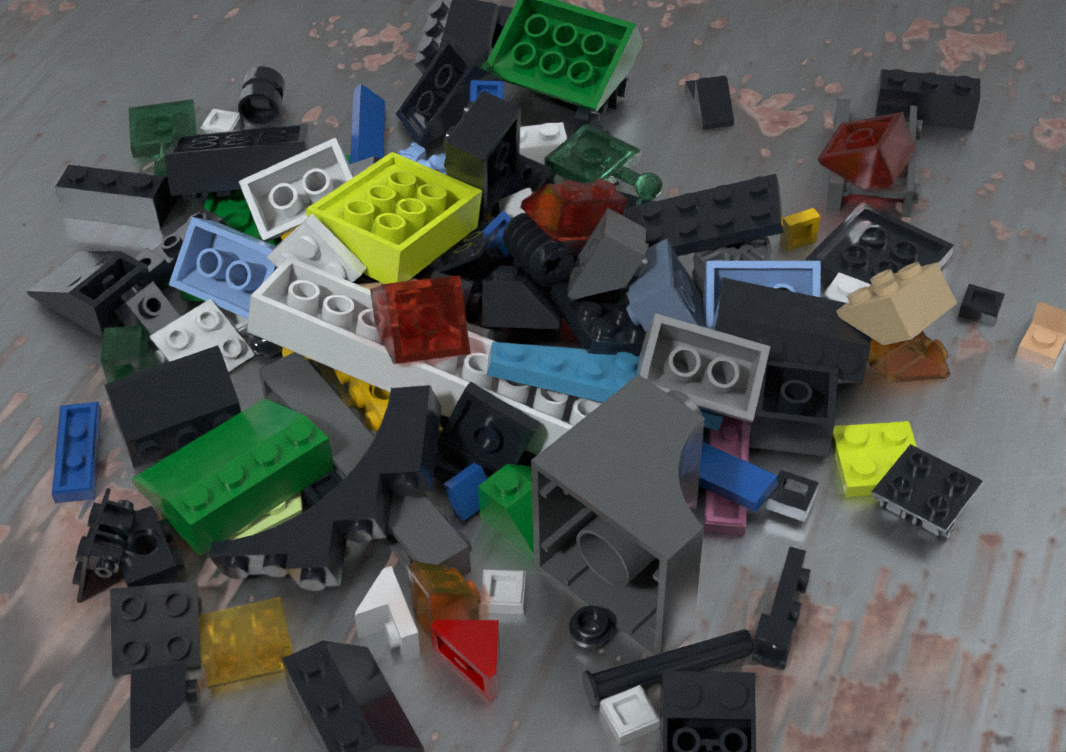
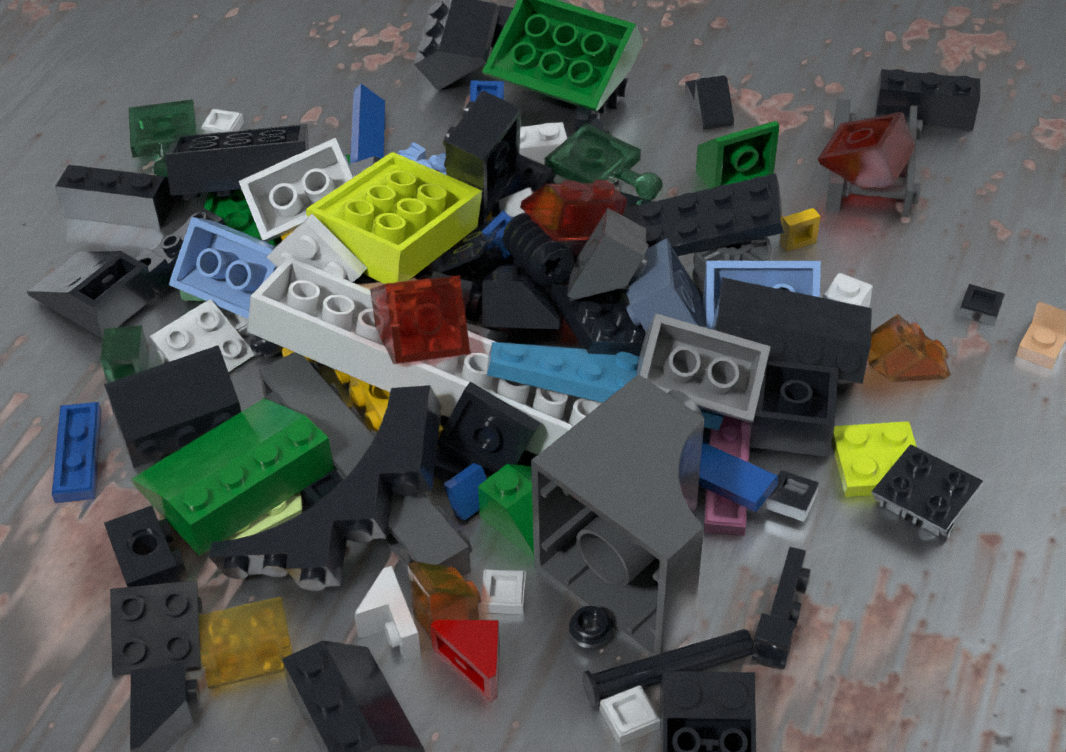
(105, 540): black hinge -> none
(146, 308): black brick -> none
(261, 96): black wheel -> none
(443, 91): black slope -> none
(738, 155): none -> green slope
(876, 242): black plate -> none
(899, 303): tan slope -> none

